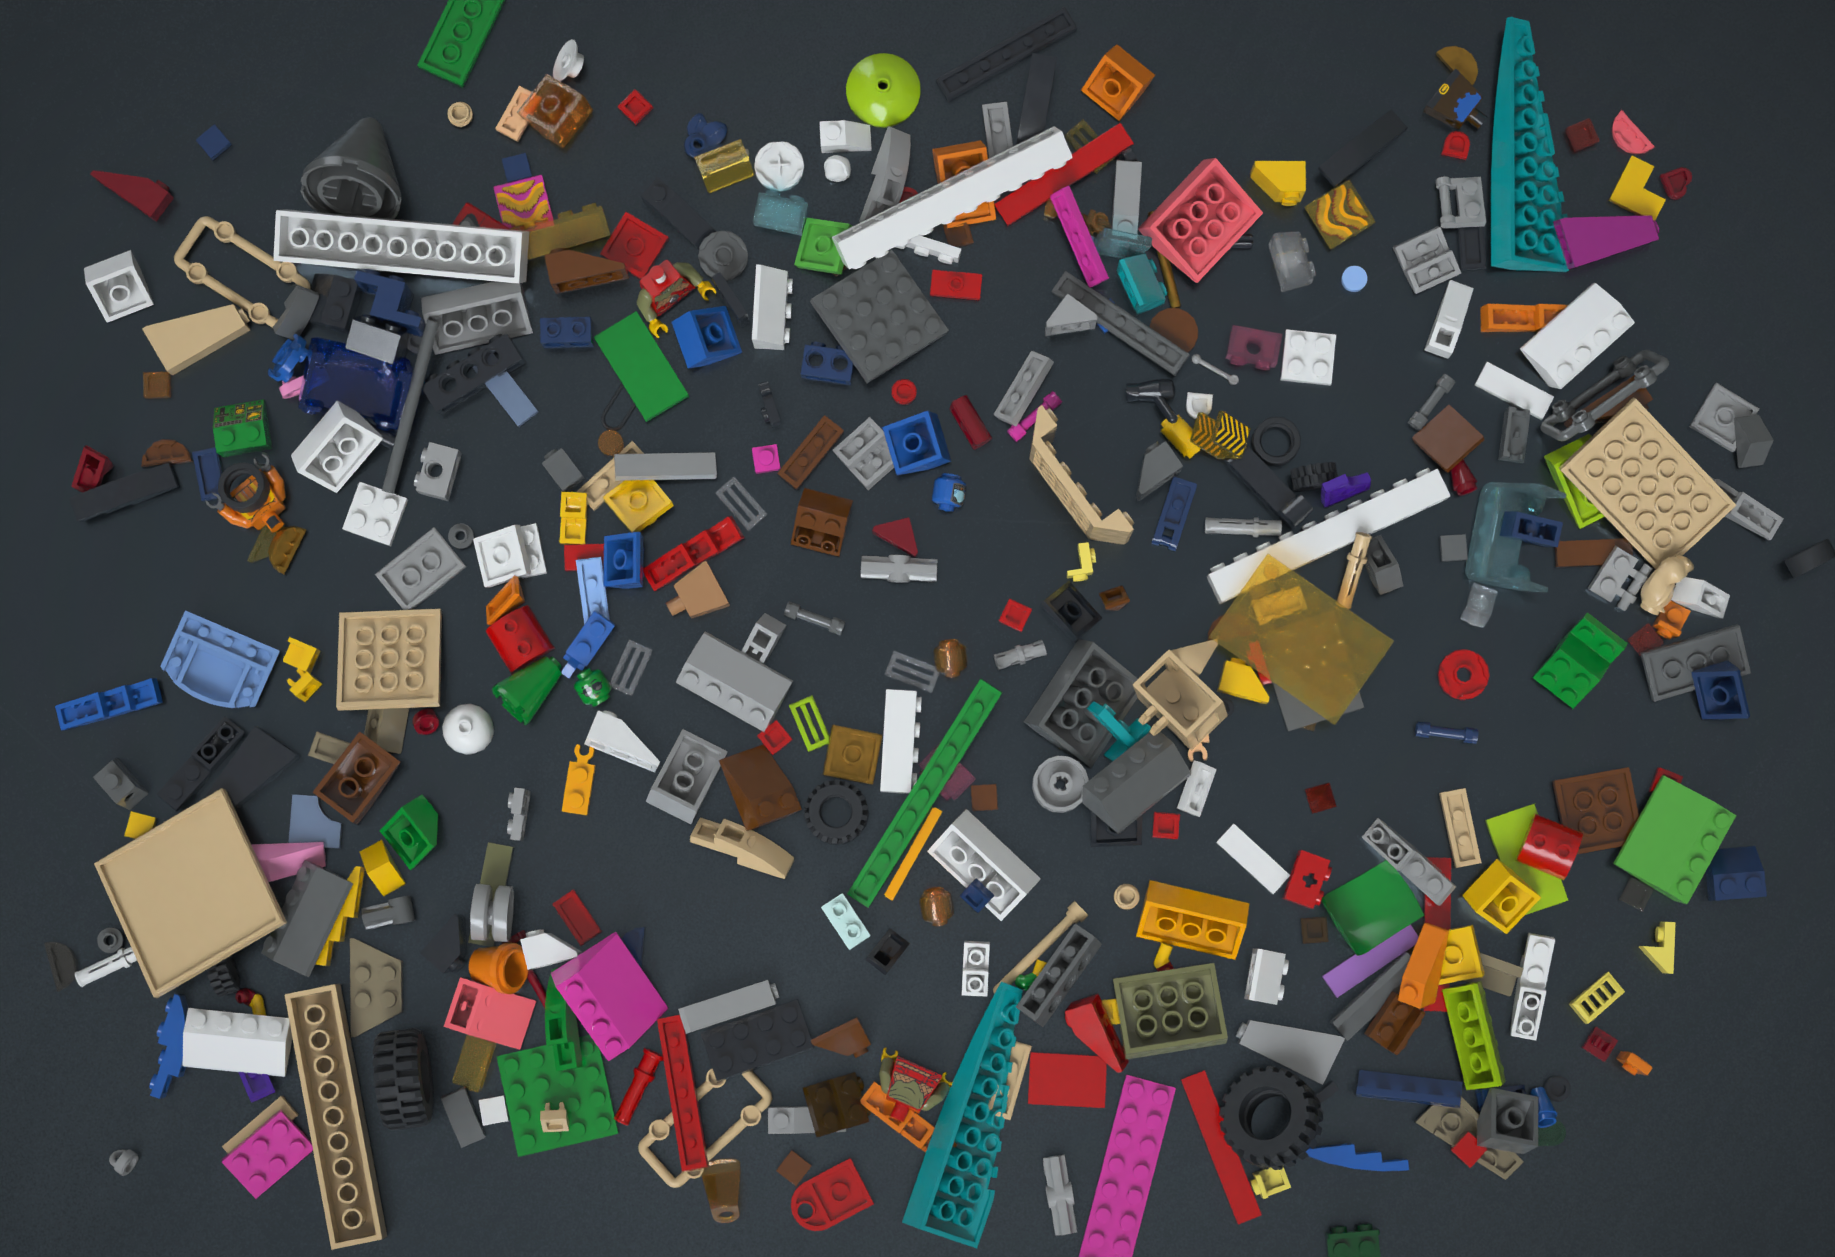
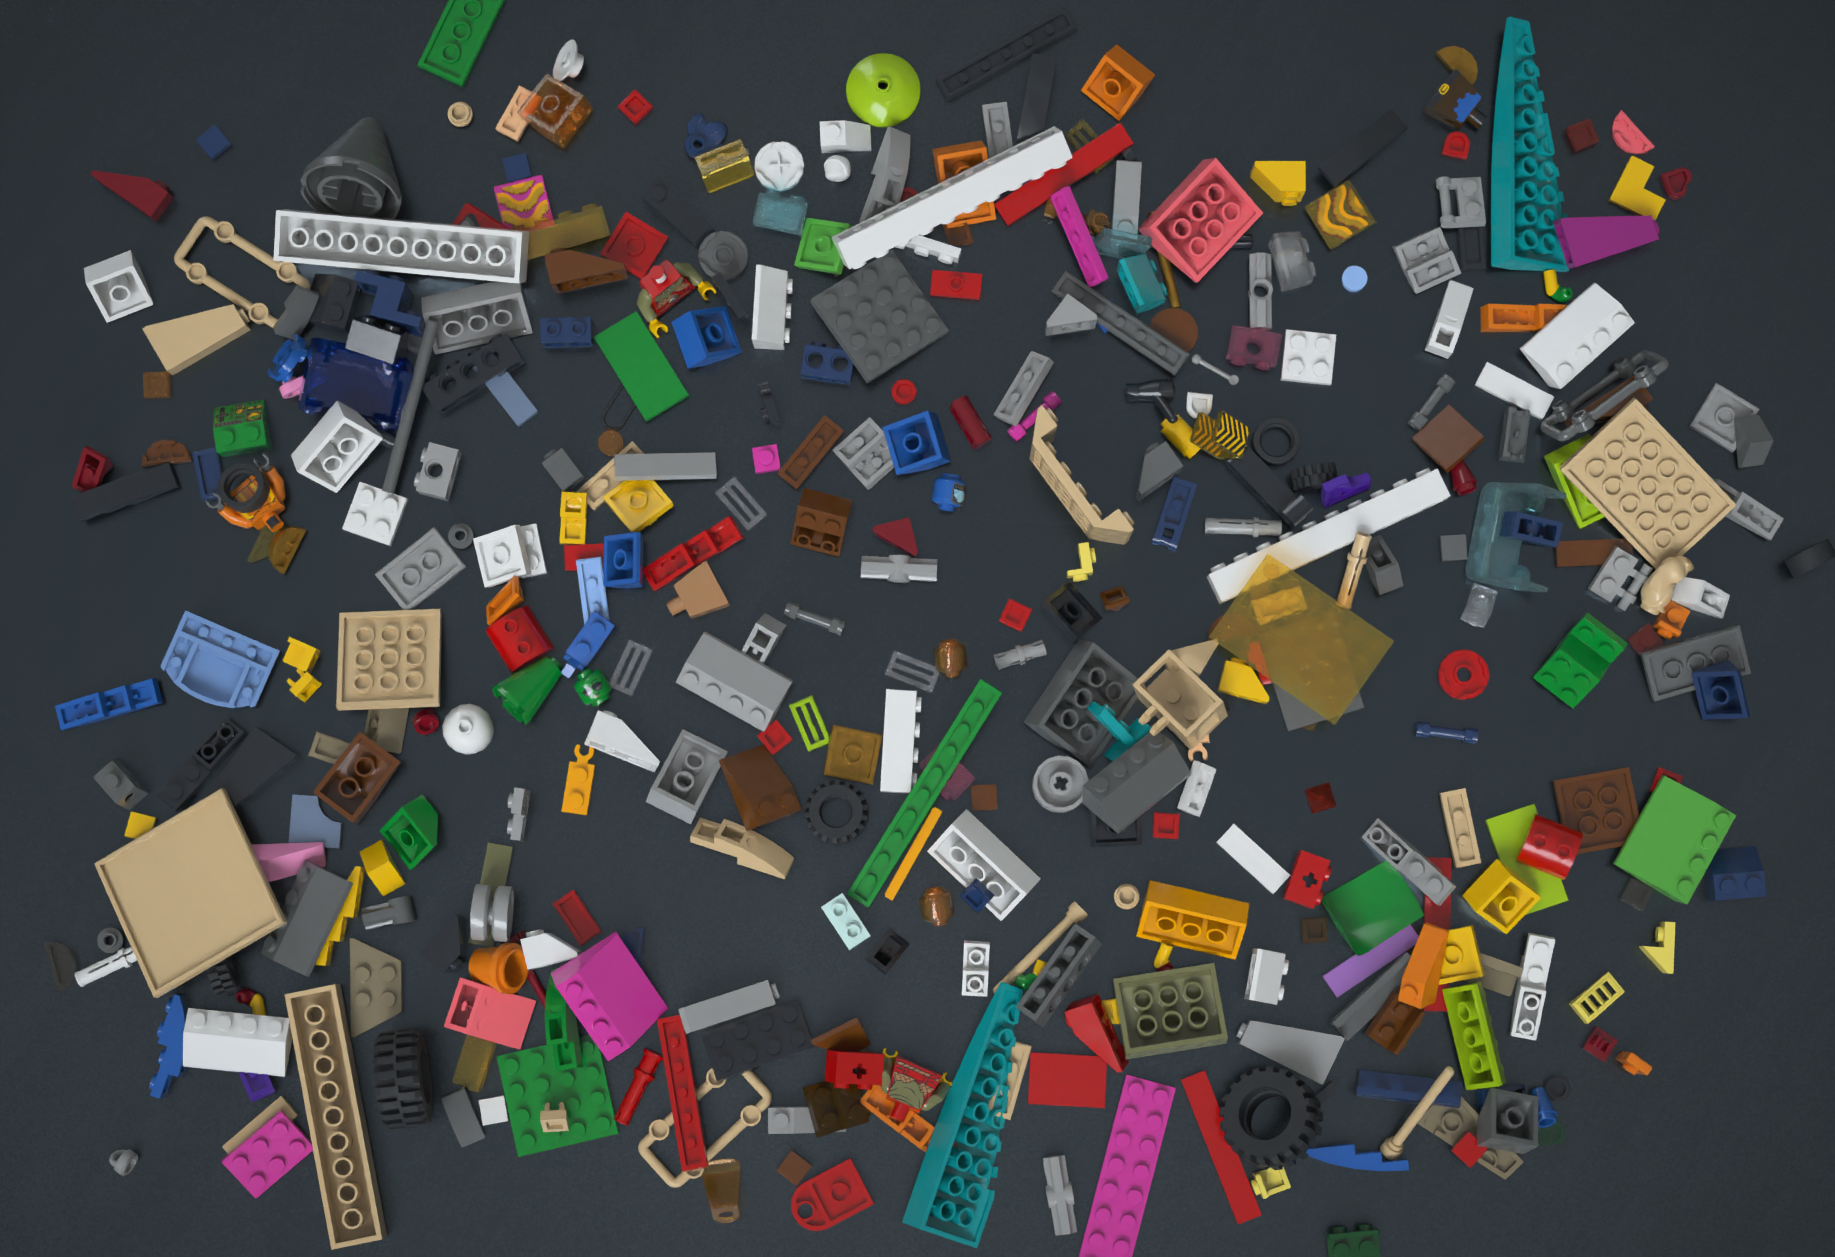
(841, 1064): none -> red brick
(1260, 307): none -> light grey piece
(1393, 1146): none -> tan piece
(1554, 289): none -> arm

